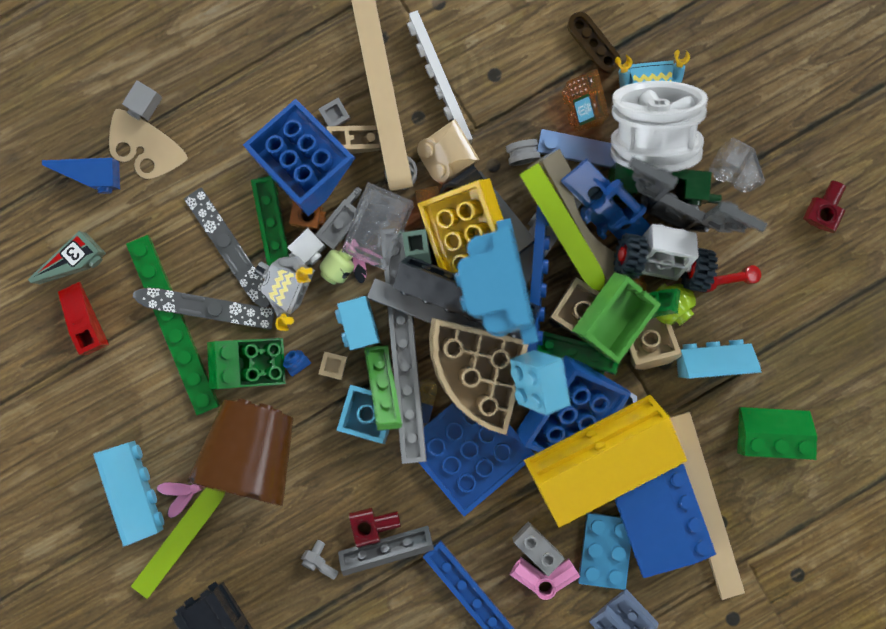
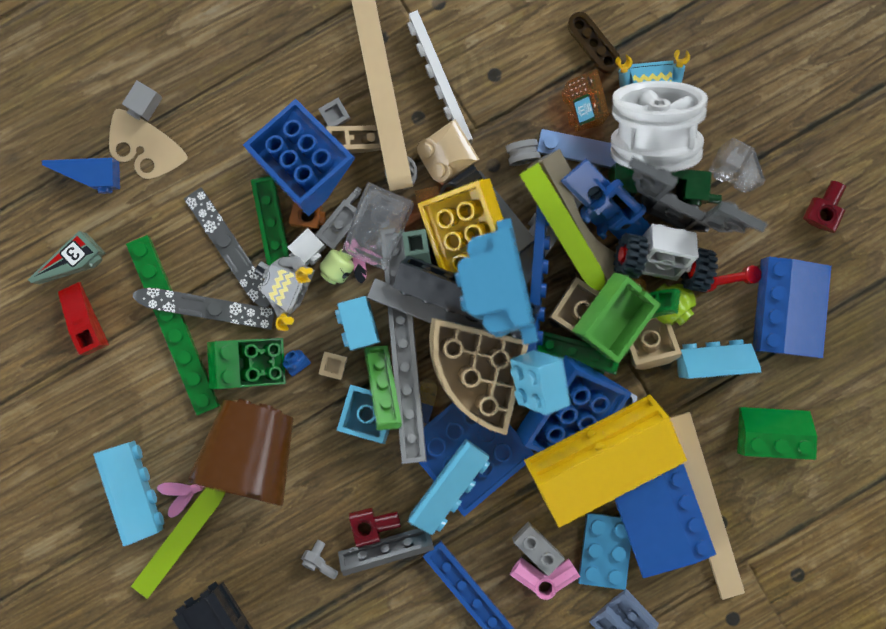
(448, 487): none -> medium azure slope
(791, 307): none -> blue slope

